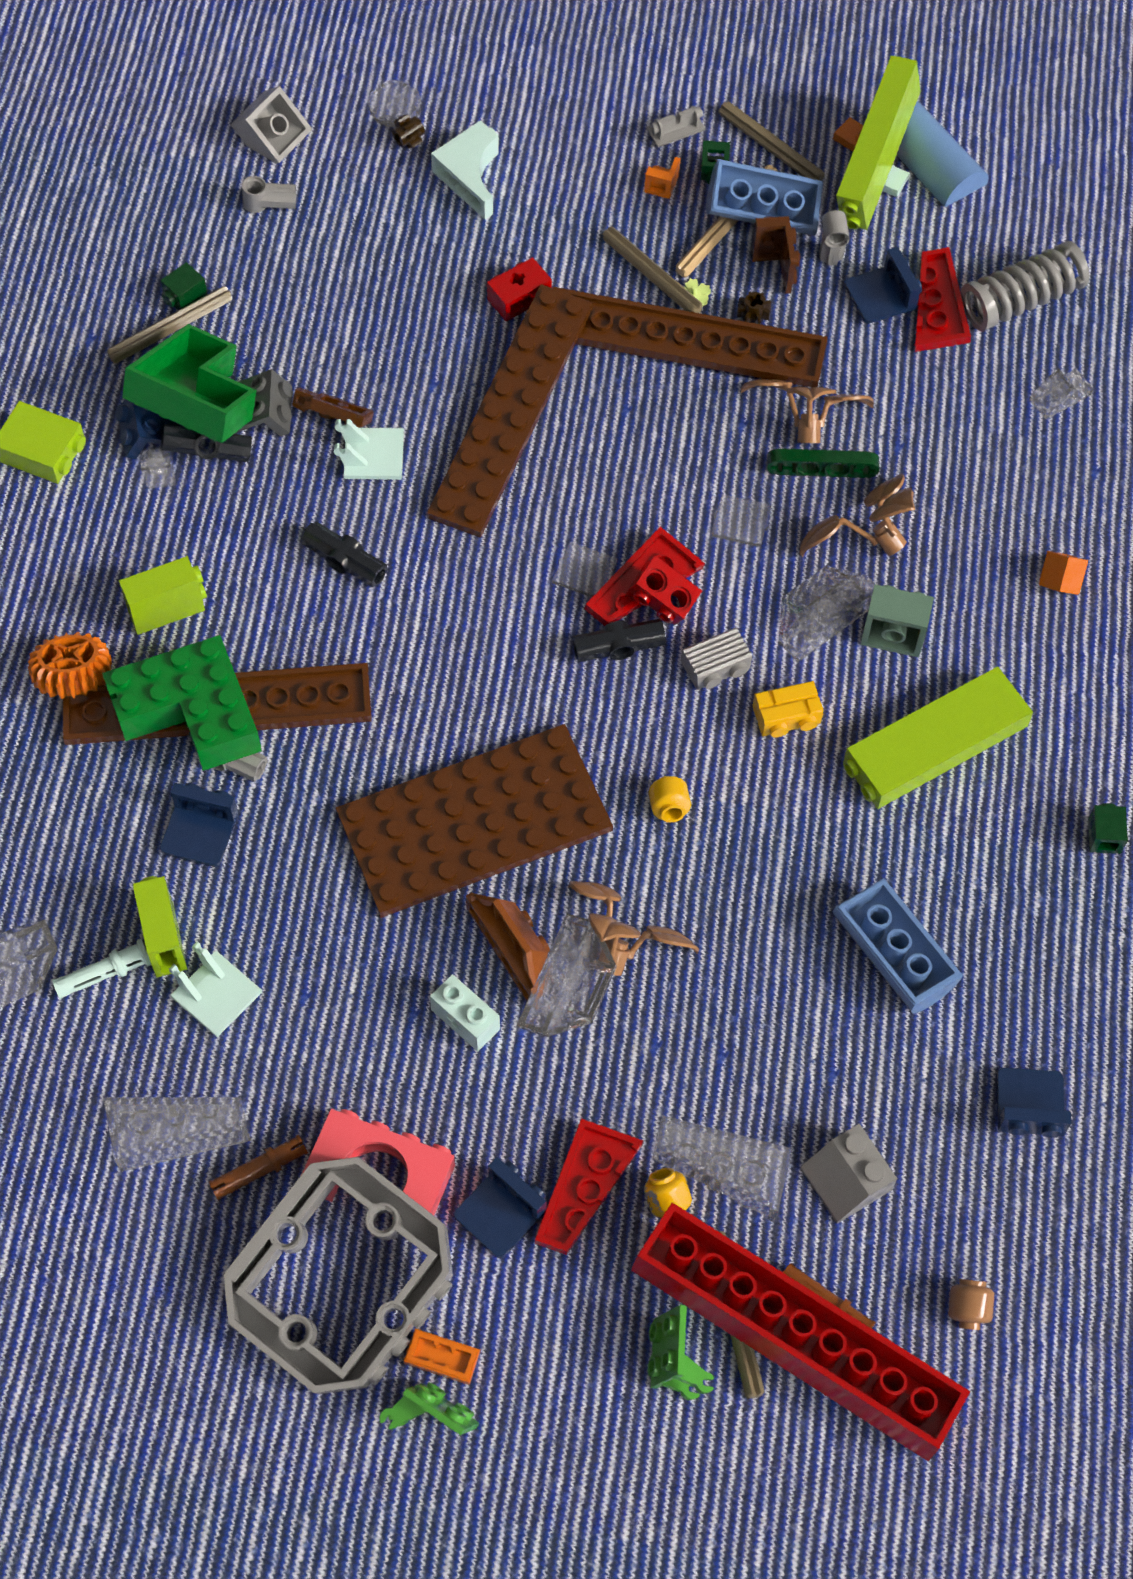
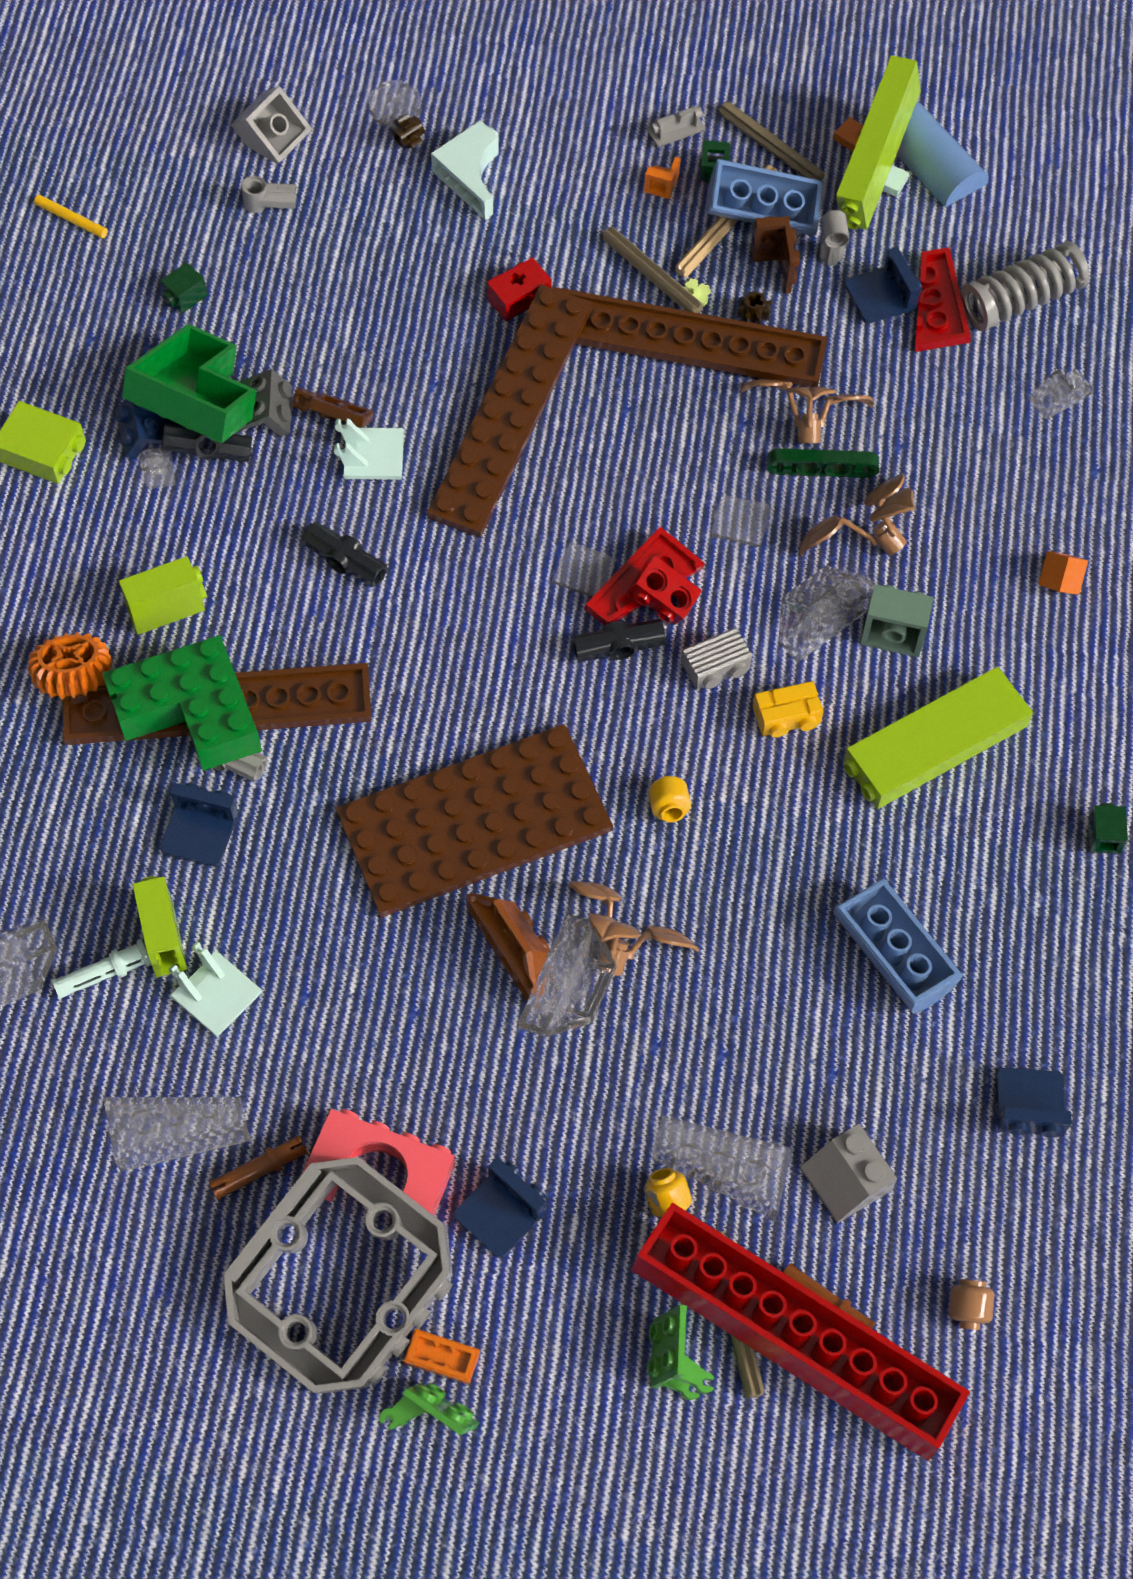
(70, 216): none -> yellow bar
(169, 324): dark tan axle -> none
(465, 1012): light aqua brick -> none
(586, 1179): red wing -> none

